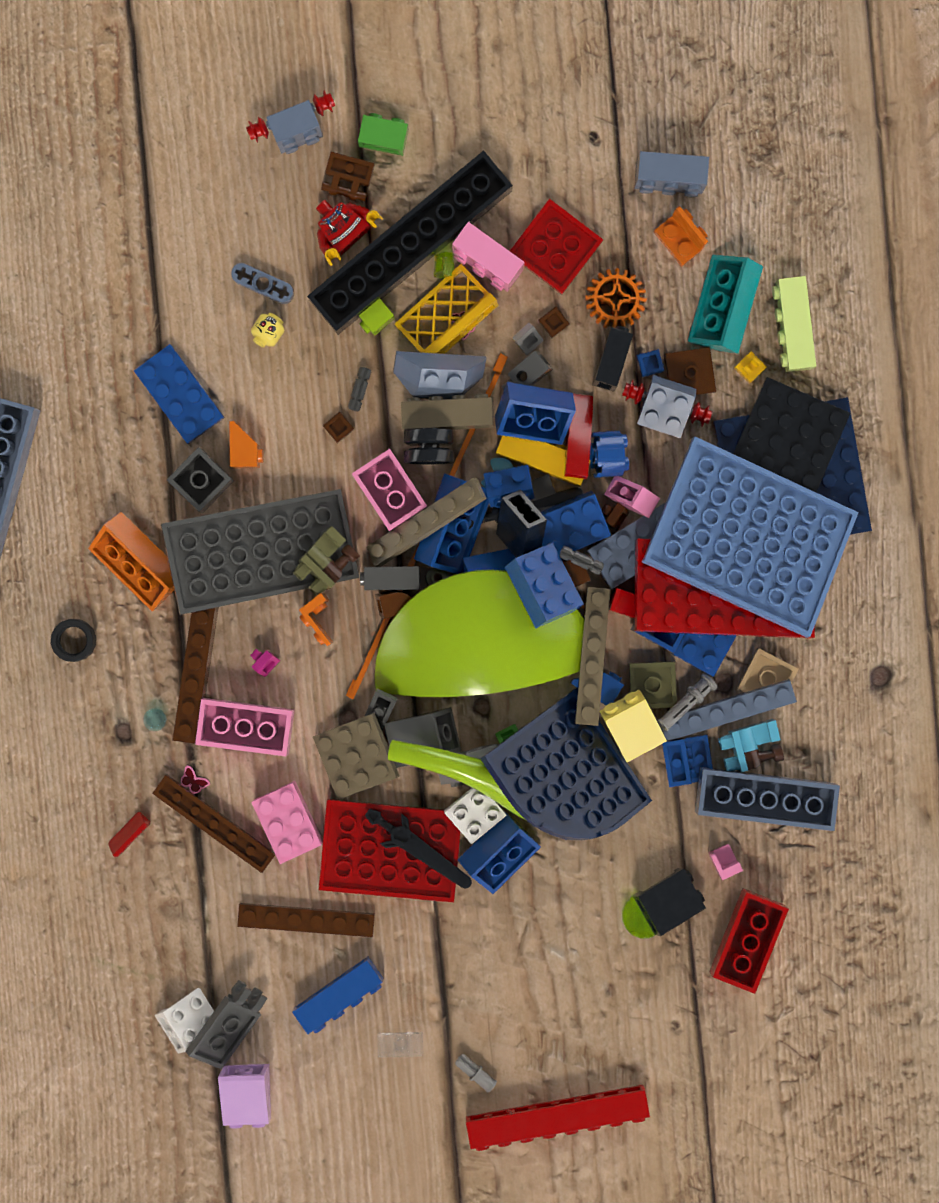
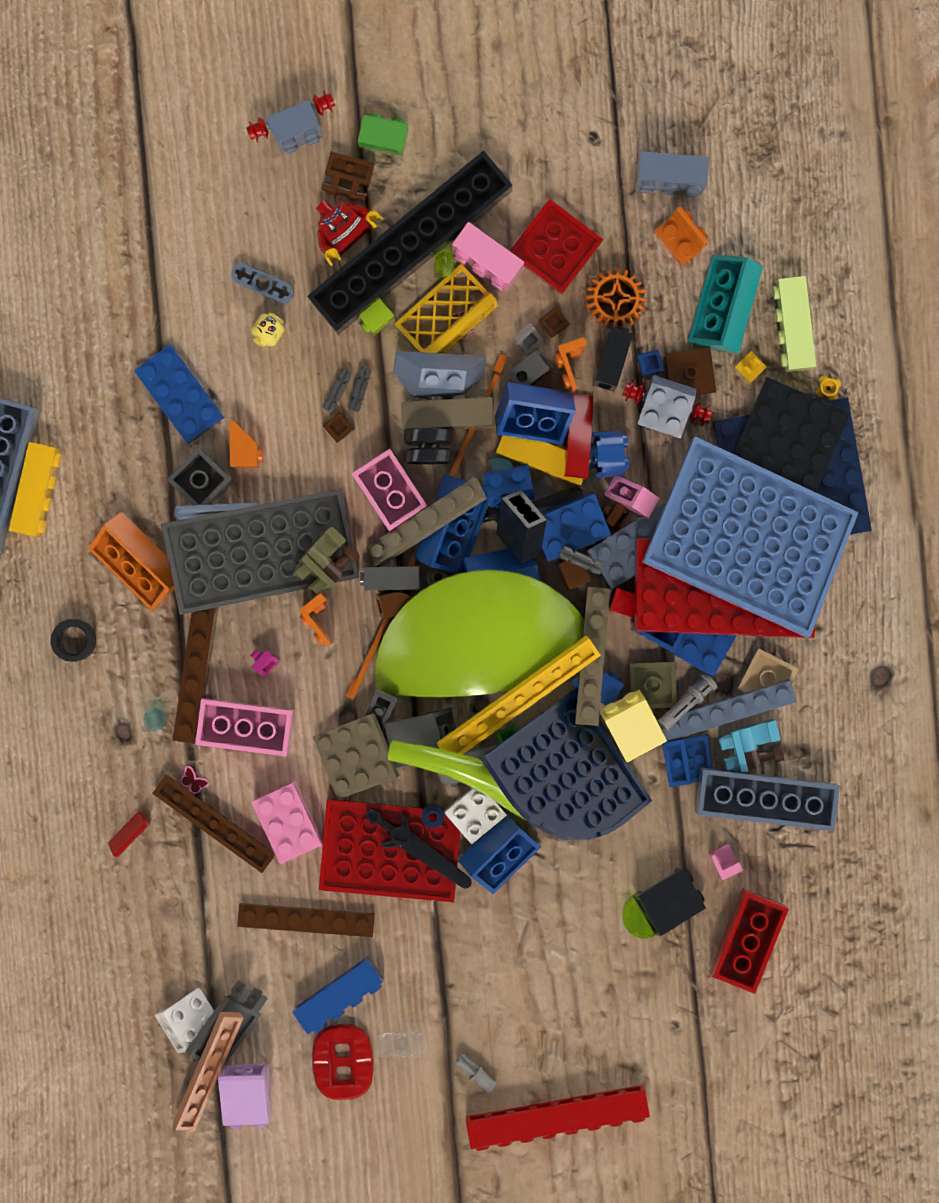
(35, 489): none -> yellow brick
(186, 512): none -> sand blue axle
(207, 1071): none -> nougat plate
(325, 1062): none -> red piece
(336, 390): none -> dark grey axle
(433, 808): none -> dark blue brick
(520, 697): none -> yellow plate
(544, 585): blue brick -> none
(571, 350): none -> orange bracket
(833, 384): none -> yellow plate

